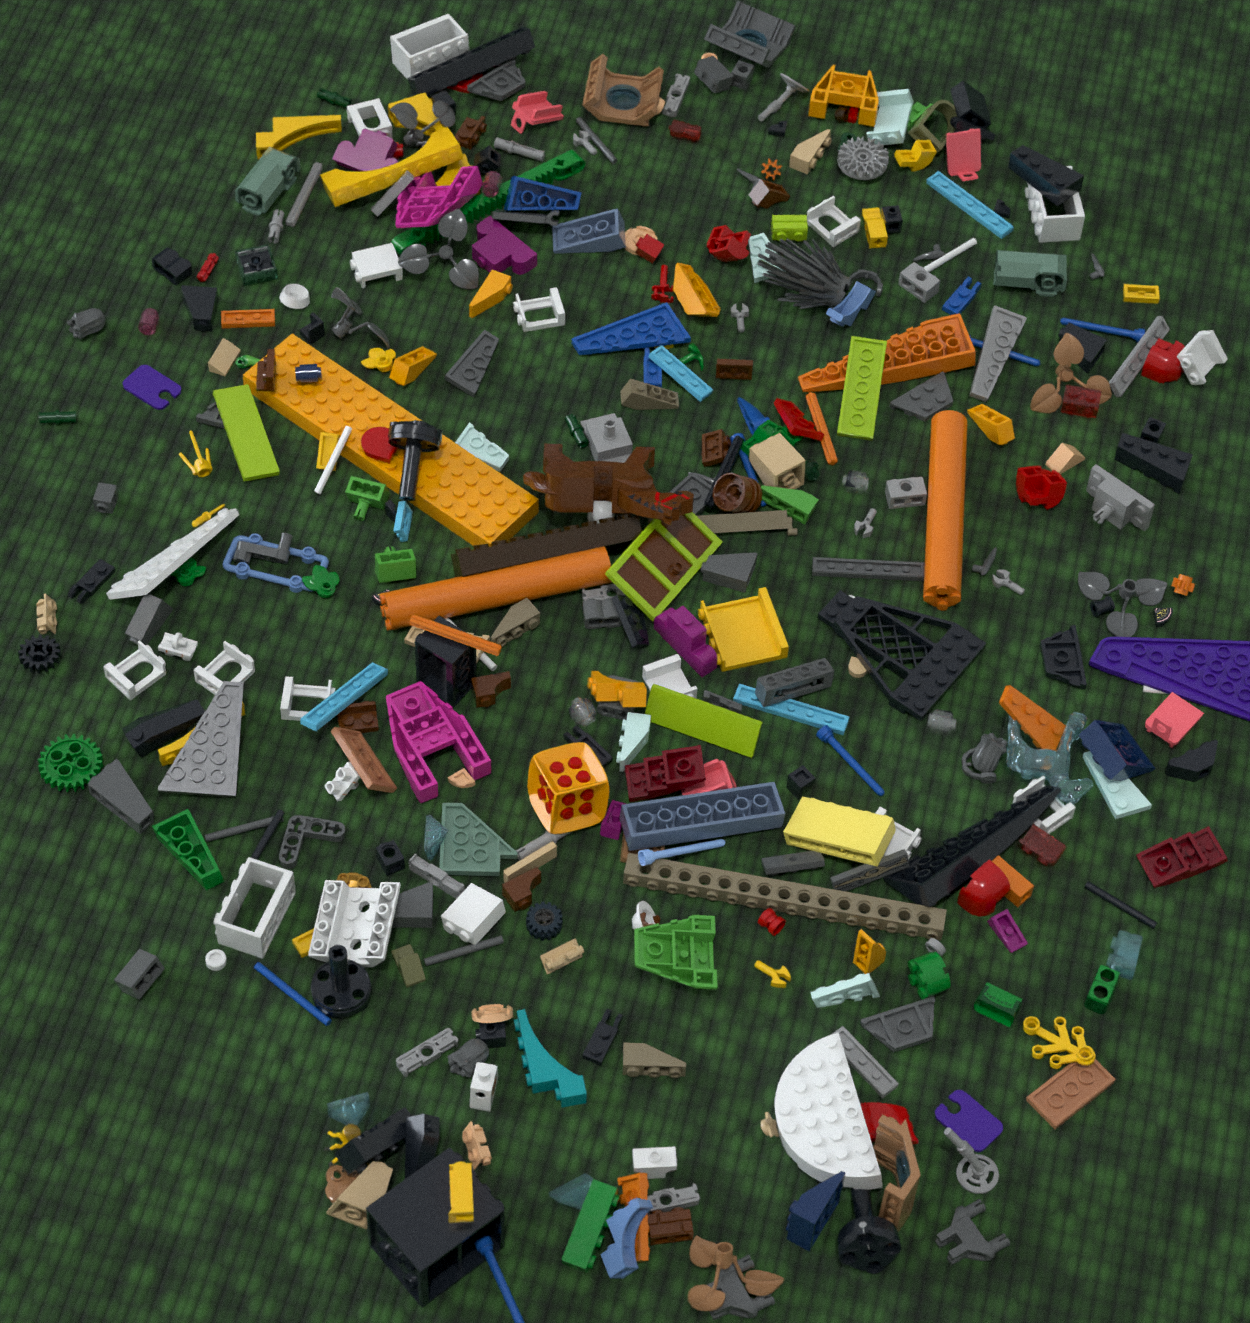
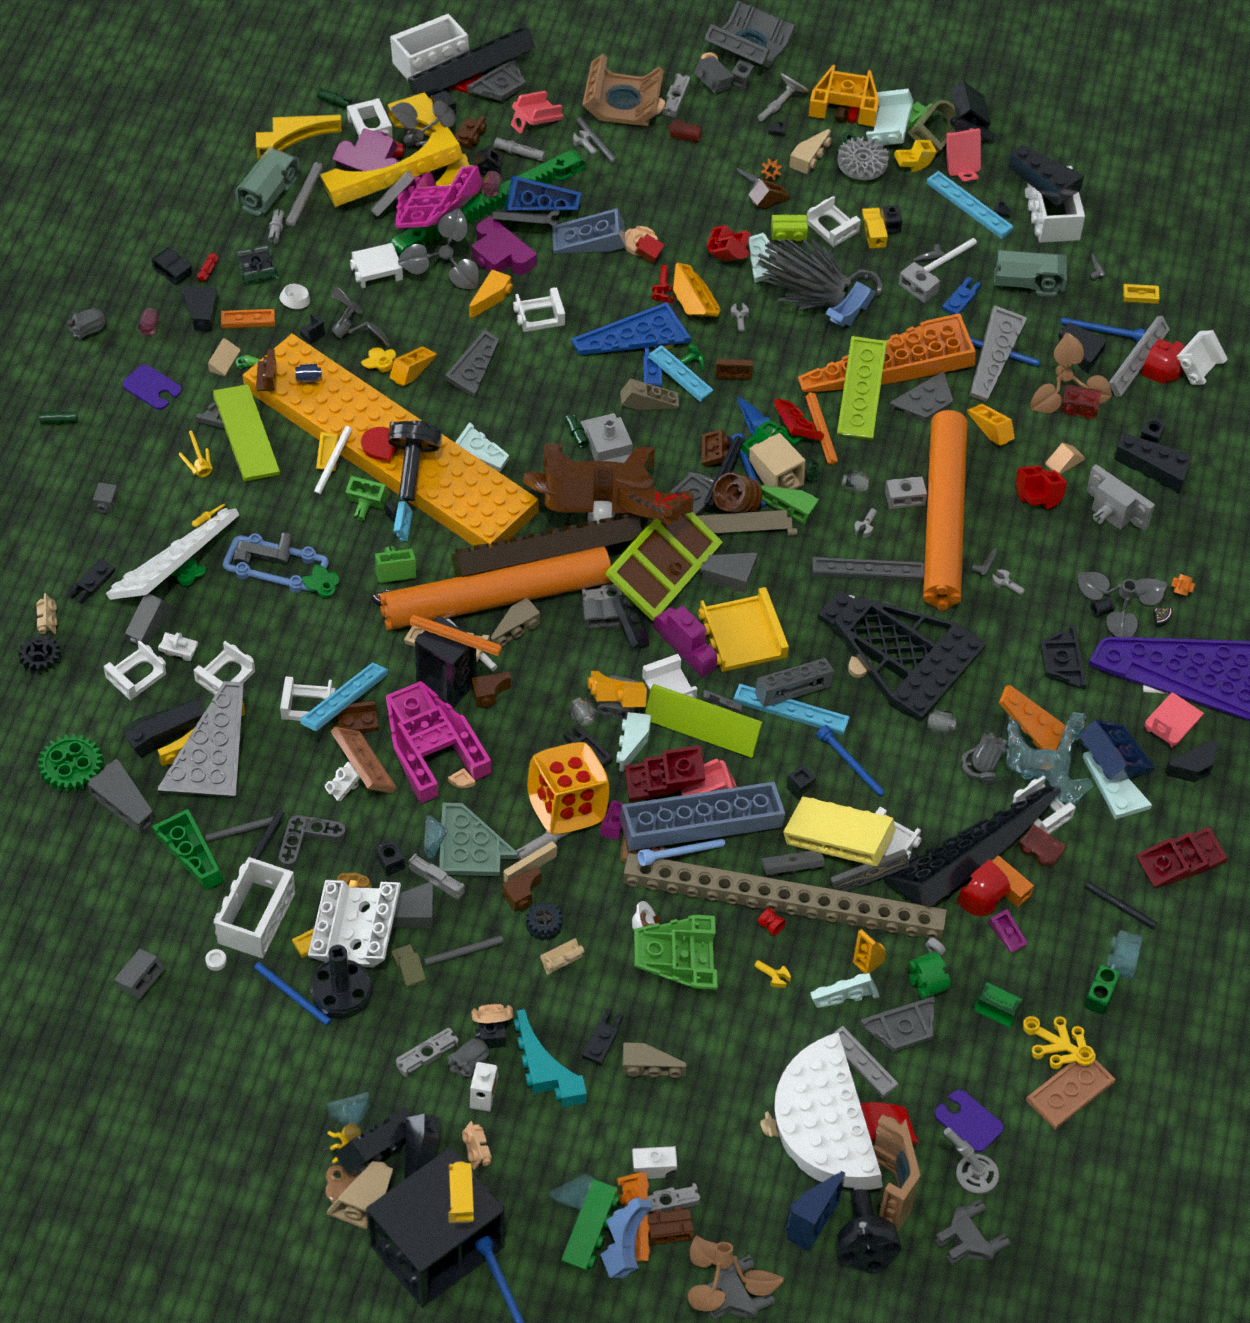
(473, 914): white brick -> none

